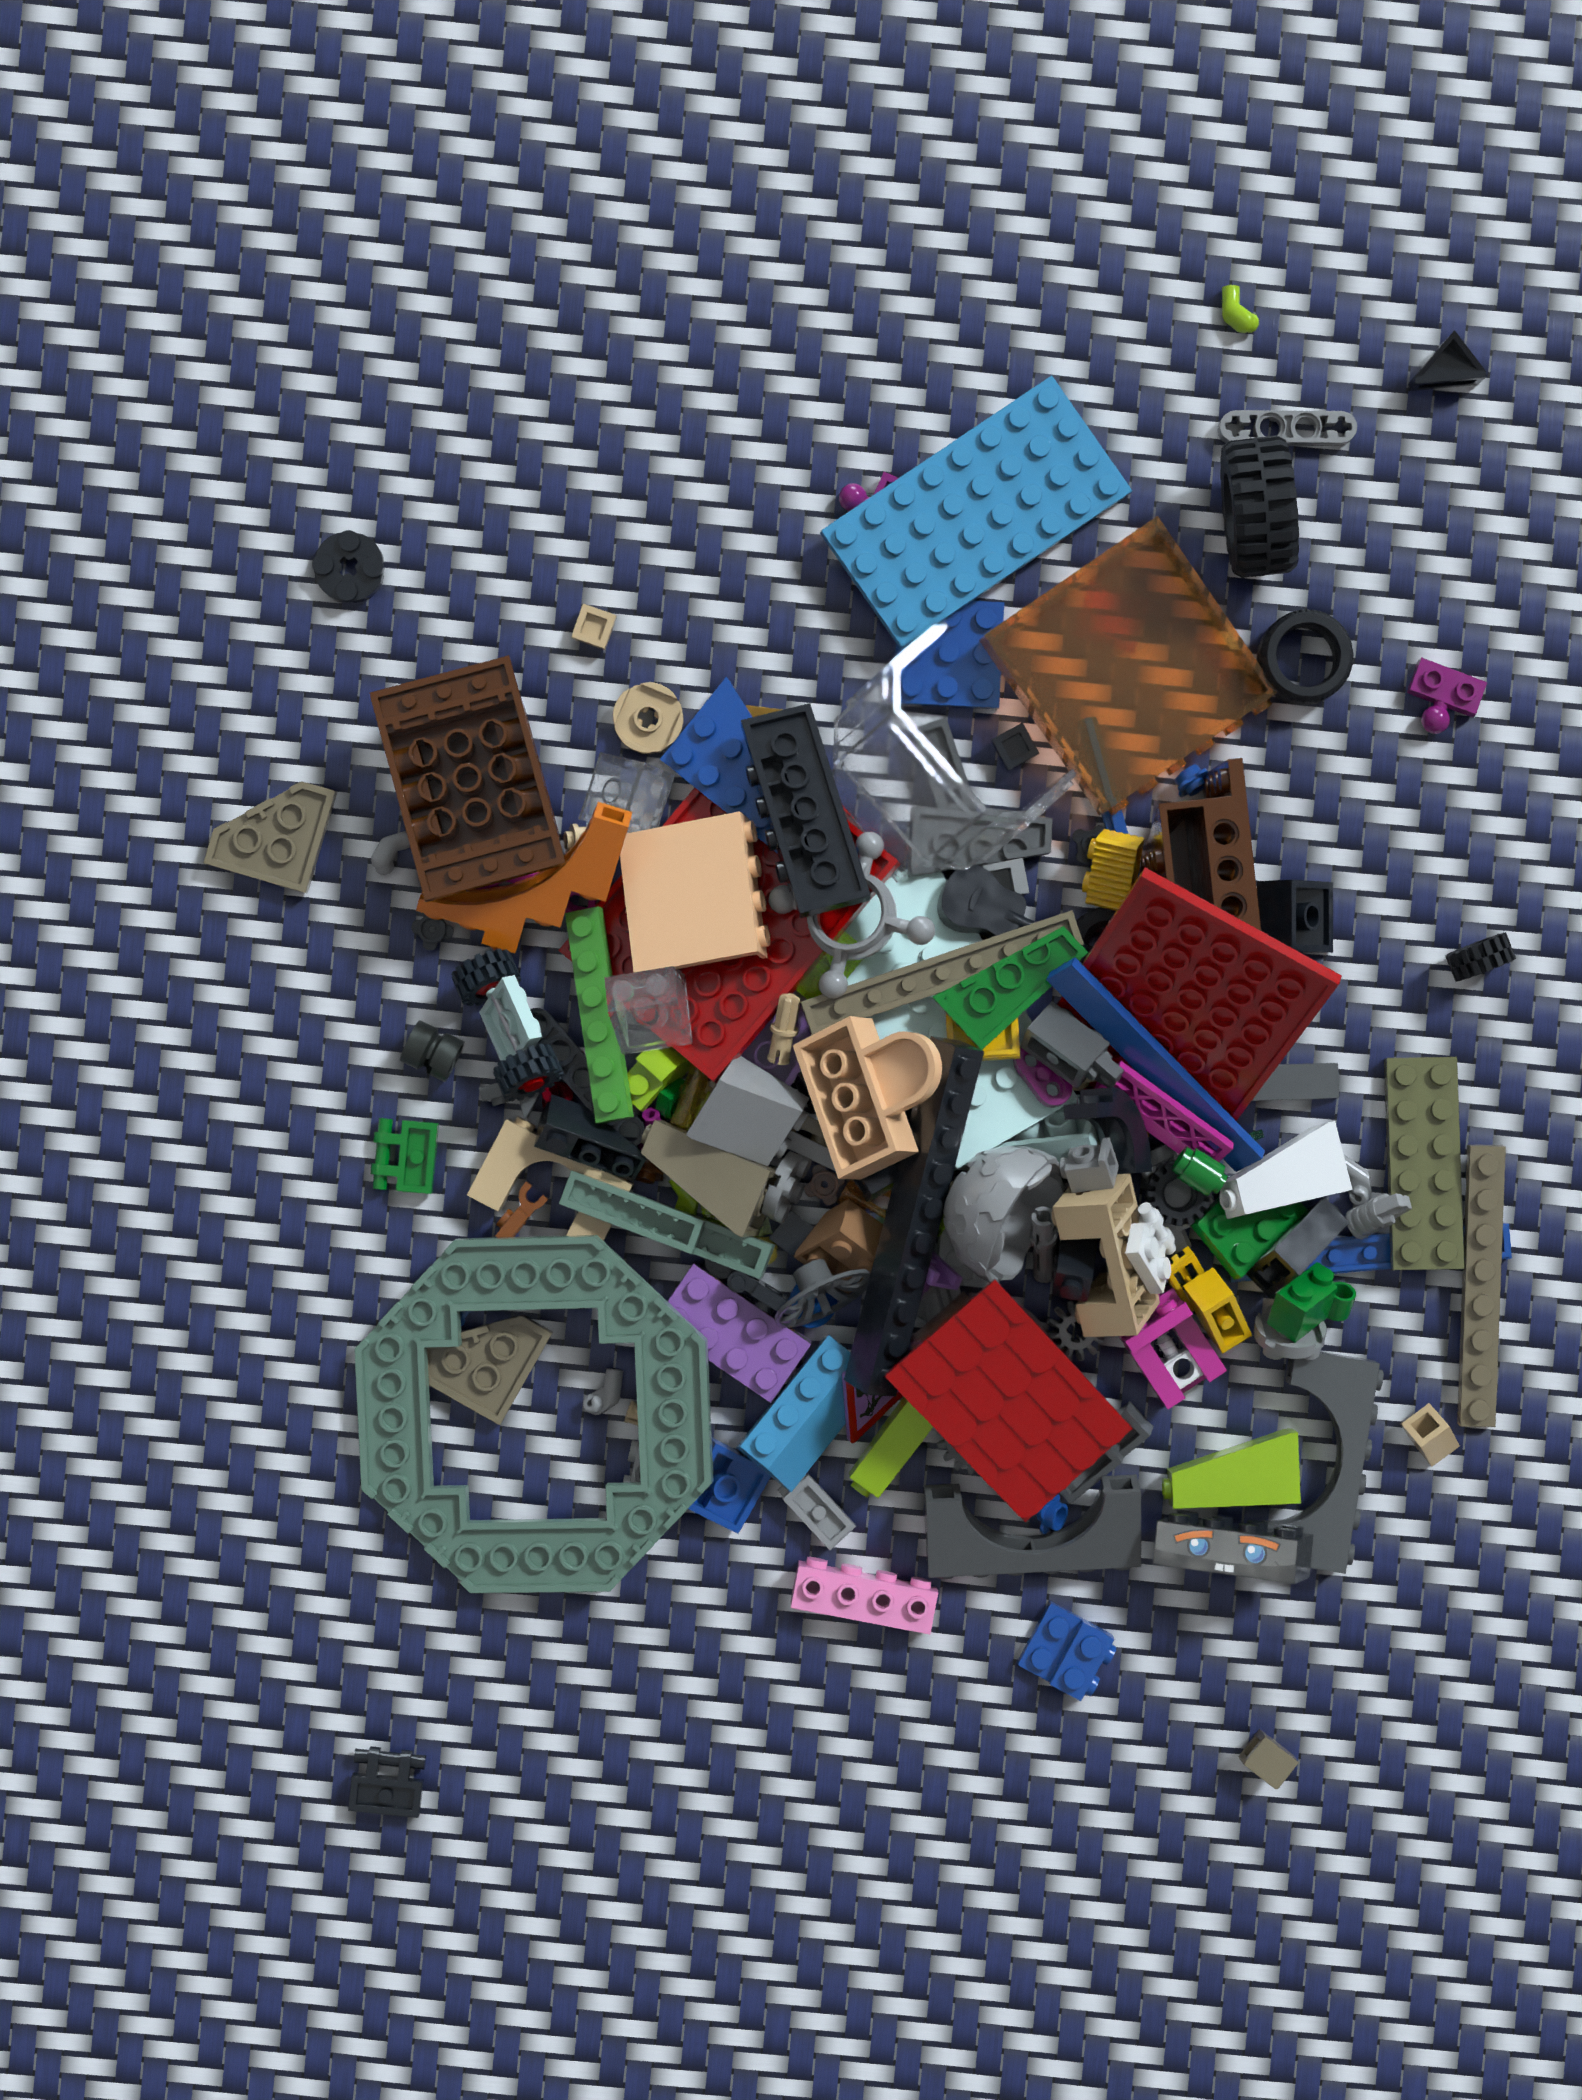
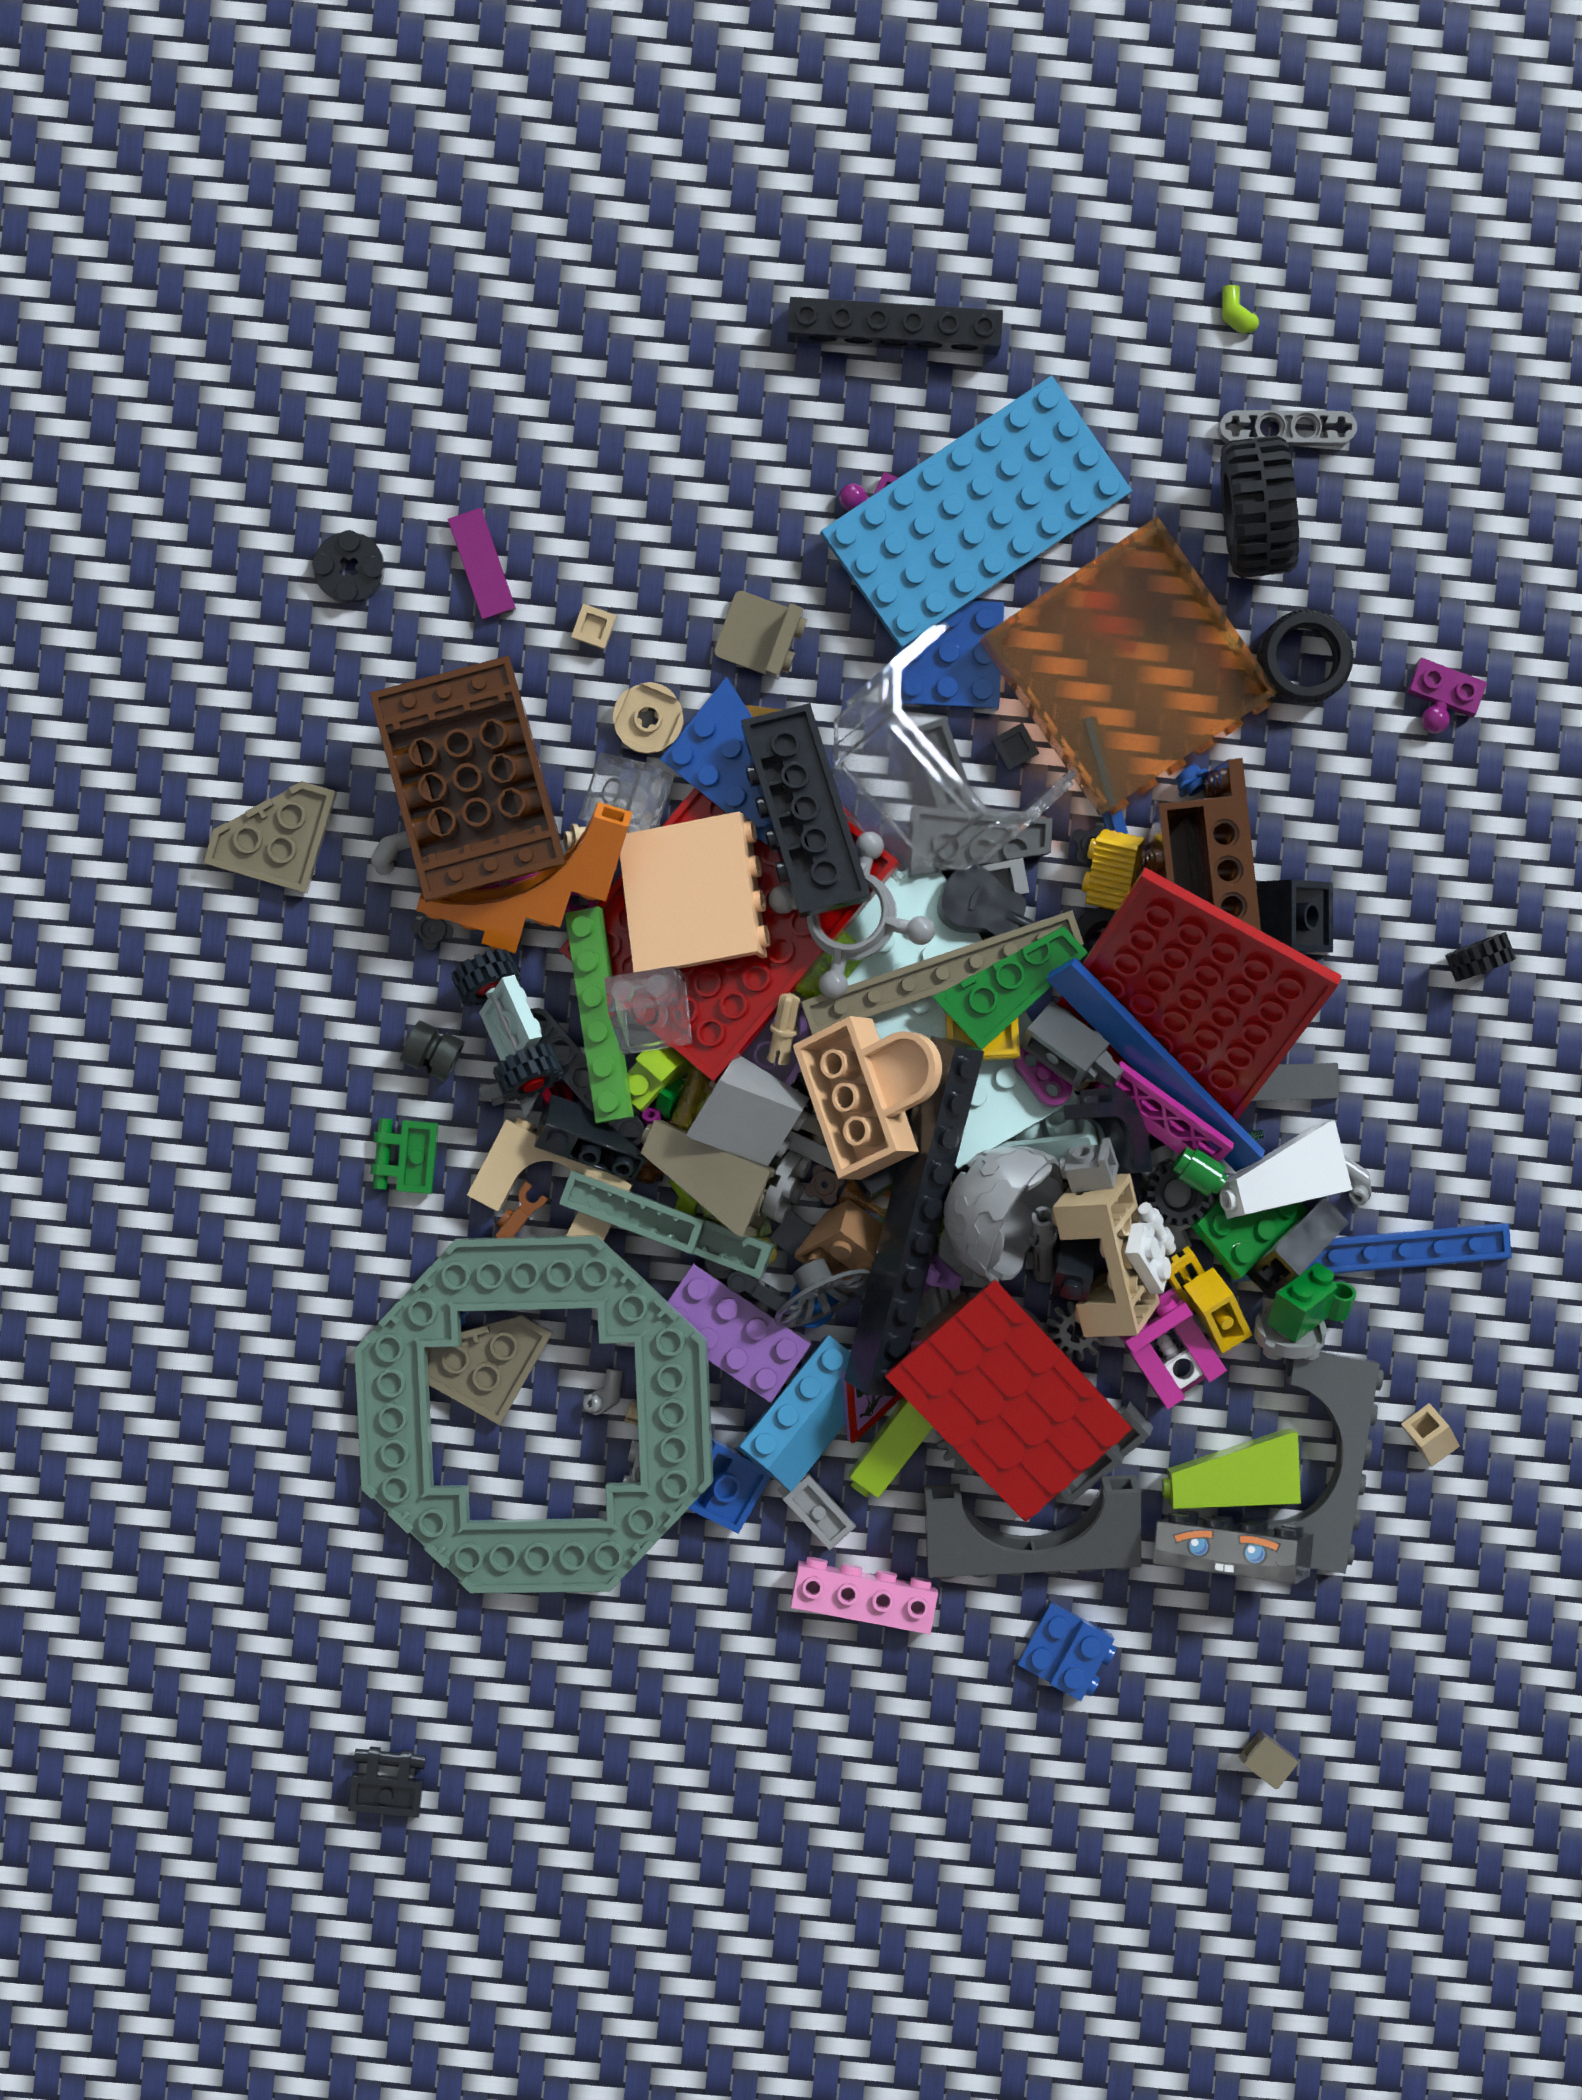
(481, 564): none -> magenta tile
(760, 634): none -> dark tan bracket
(895, 325): none -> black brick
(1053, 1515): blue plate -> none
(1376, 1214): light grey hinge -> none
(1424, 1162): olive plate -> none
(1449, 367): black slope -> none
(1481, 1285): dark tan plate -> none

